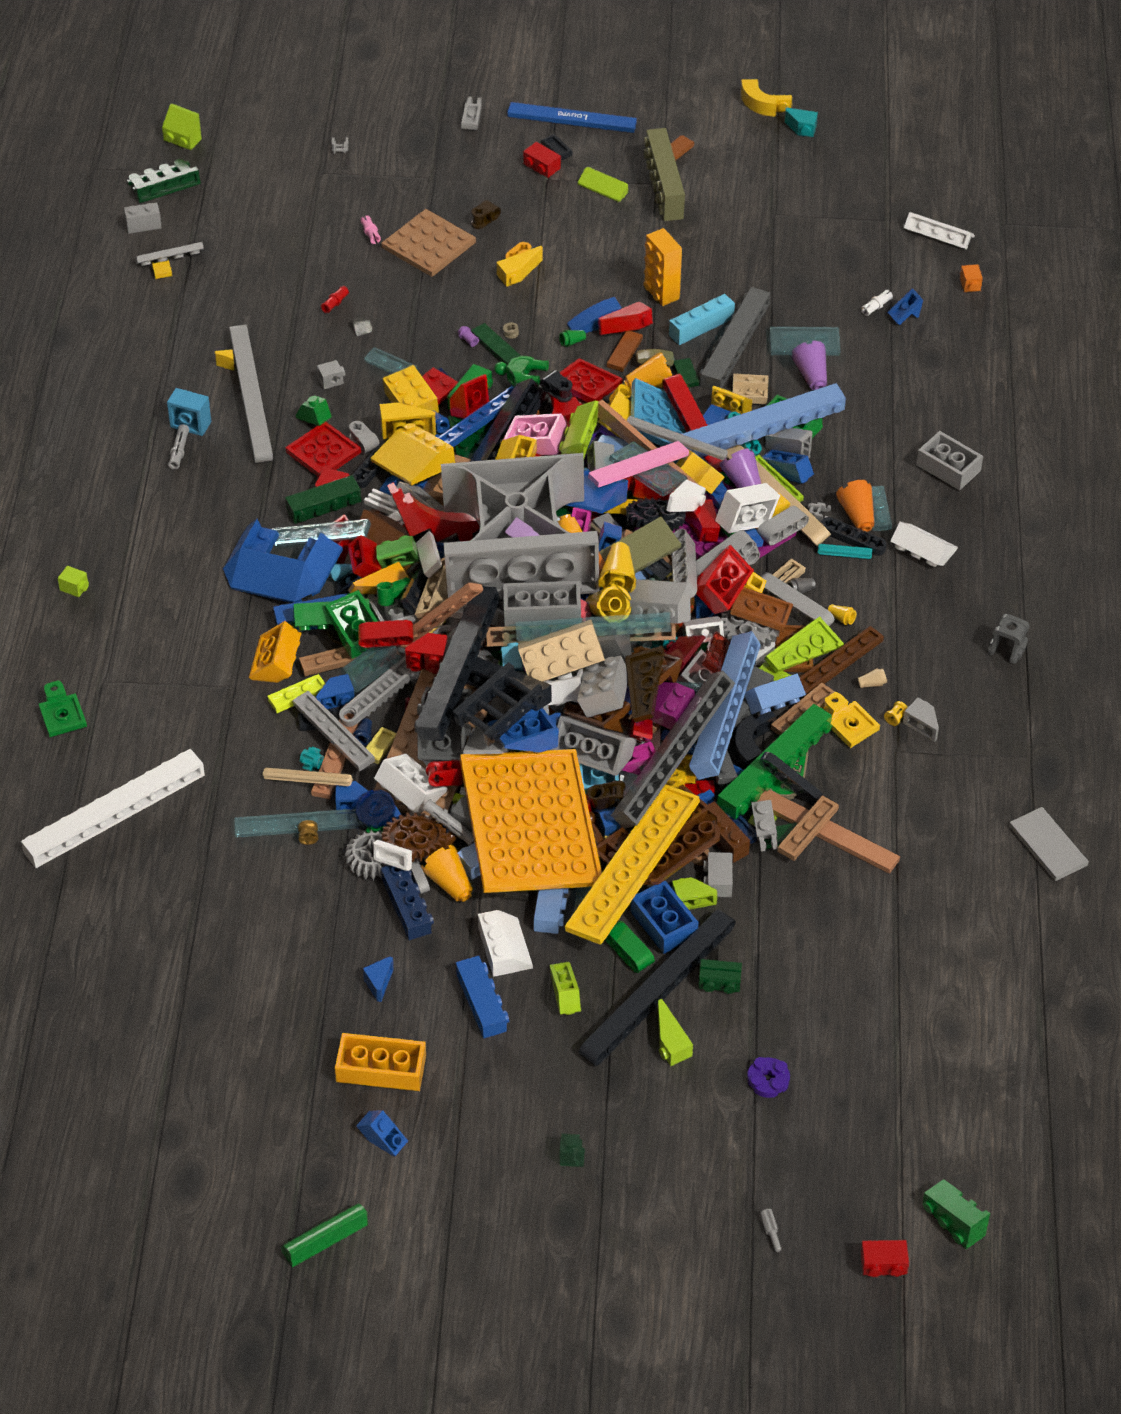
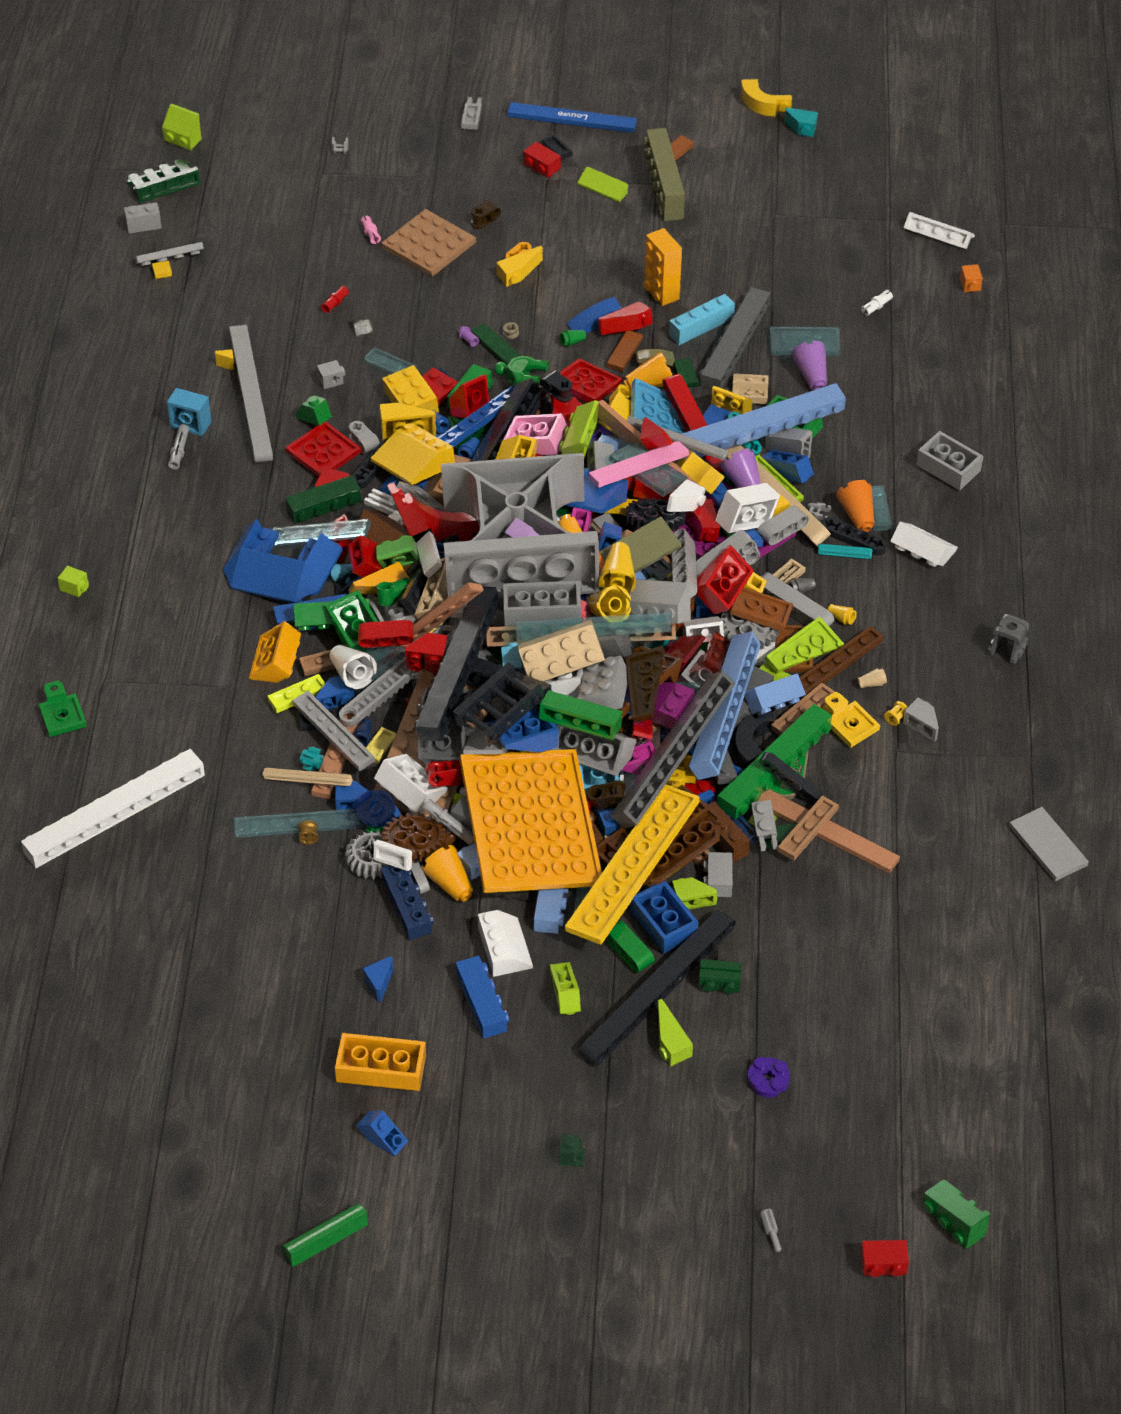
(353, 666): none -> white cone
(469, 448): none -> blue cone
(580, 715): none -> green brick
(654, 436): none -> red slope
(908, 305): blue slope -> none

